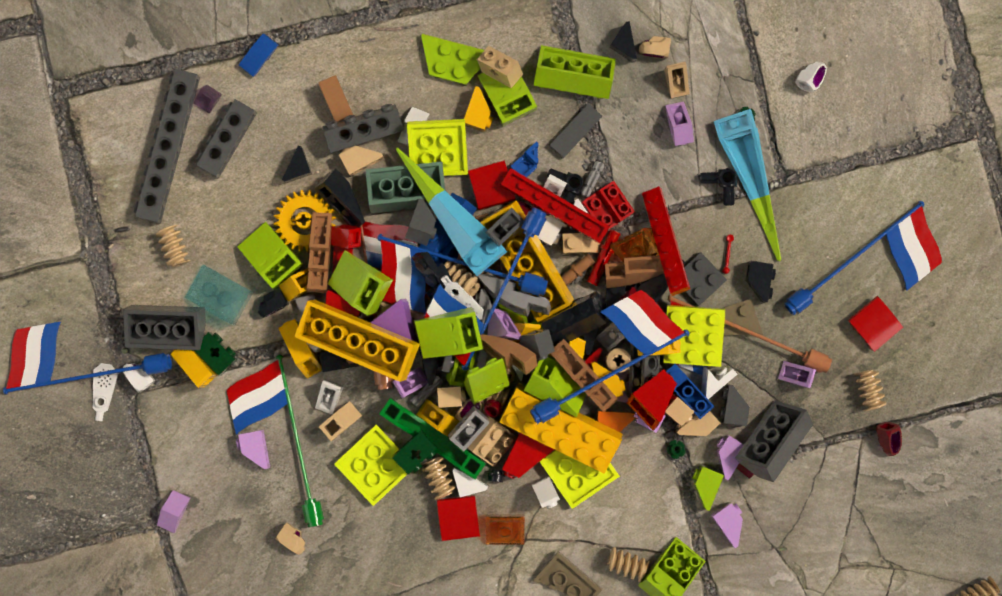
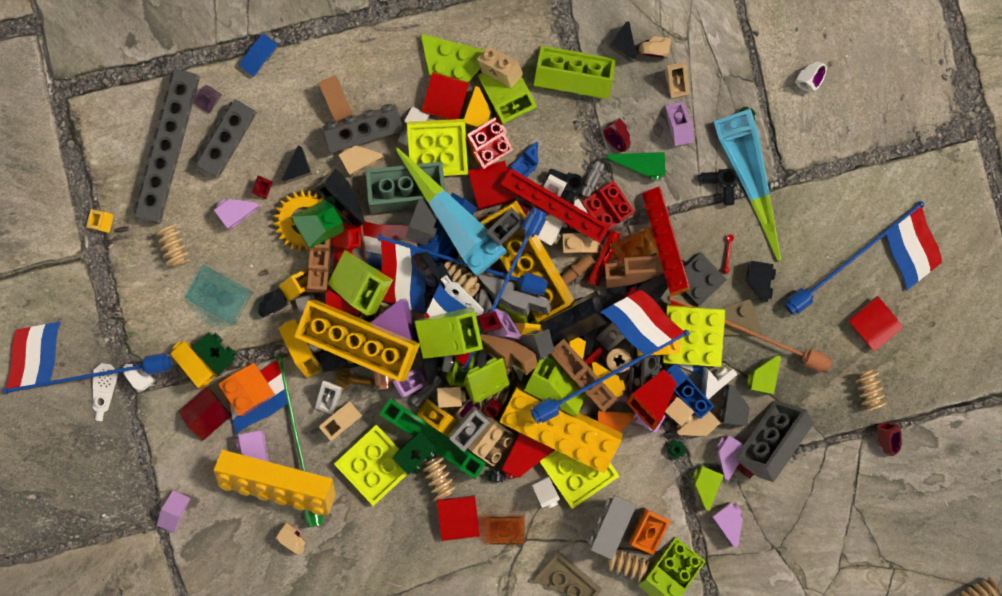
(100, 220): none -> yellow slope
(164, 327): dark grey slope -> none
(204, 413): none -> dark red slope
(235, 211): none -> lavender slope
(246, 389): none -> orange slope
(261, 187): none -> dark red slope
(270, 255): lime slope -> none
(274, 483): none -> yellow brick
(318, 223): none -> green slope
(350, 379): none -> pearl gold bar
(445, 96): none -> red slope
(467, 485): white slope -> none
(489, 142): none -> slope
(489, 322): none -> dark red slope
(576, 130): dark grey tile -> none
(611, 526): none -> light grey slope
(617, 135): none -> dark red rock
(644, 164): none -> green slope
(648, 531): none -> orange slope
(765, 376): none -> lime slope
(797, 374): lavender slope -> none

